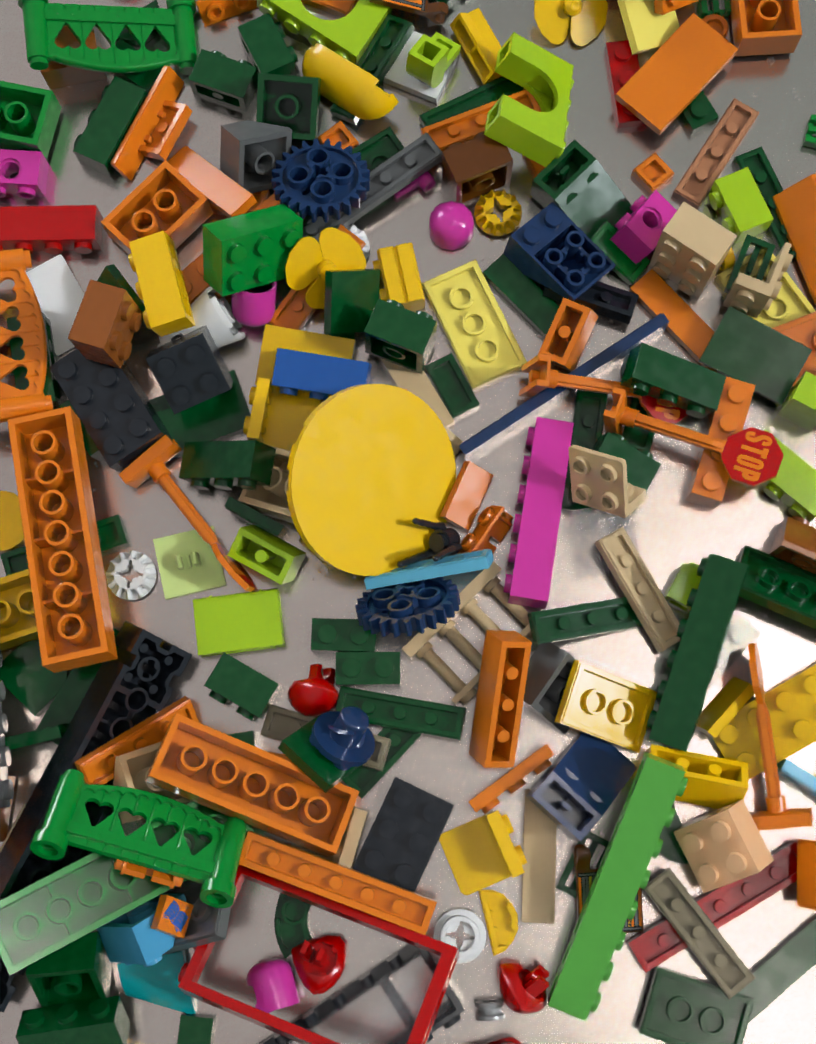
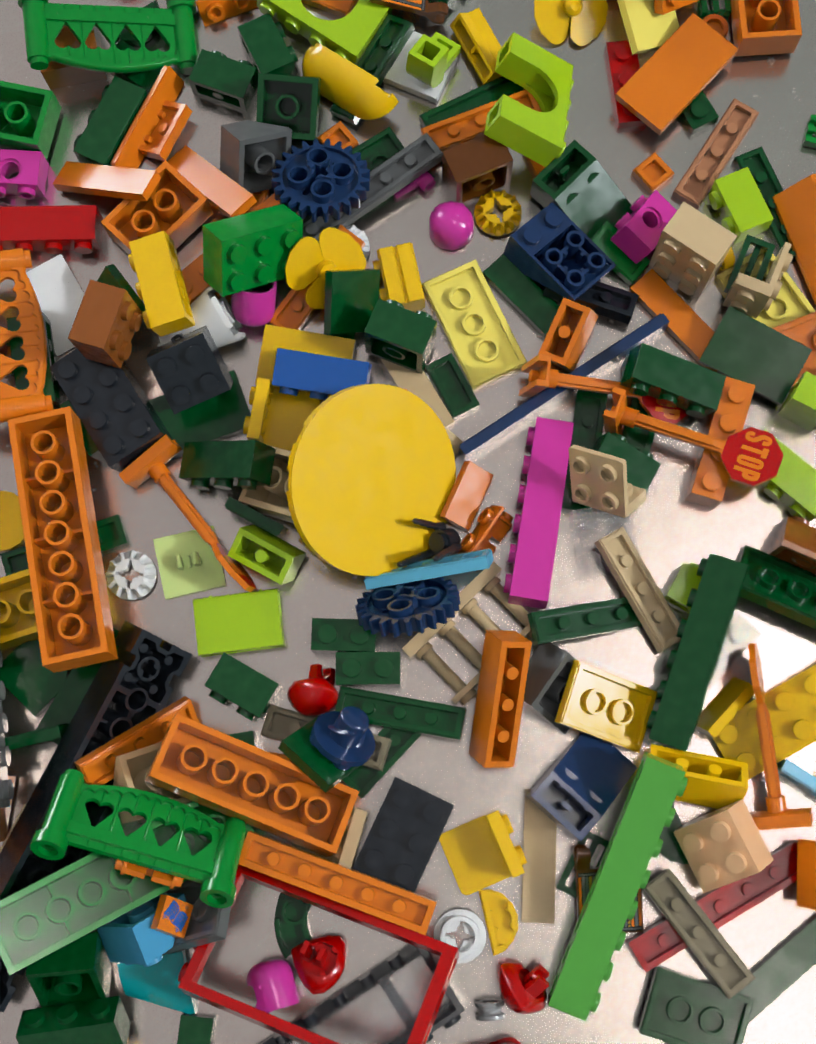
(107, 180): none -> orange tile
(512, 780): orange plate -> none

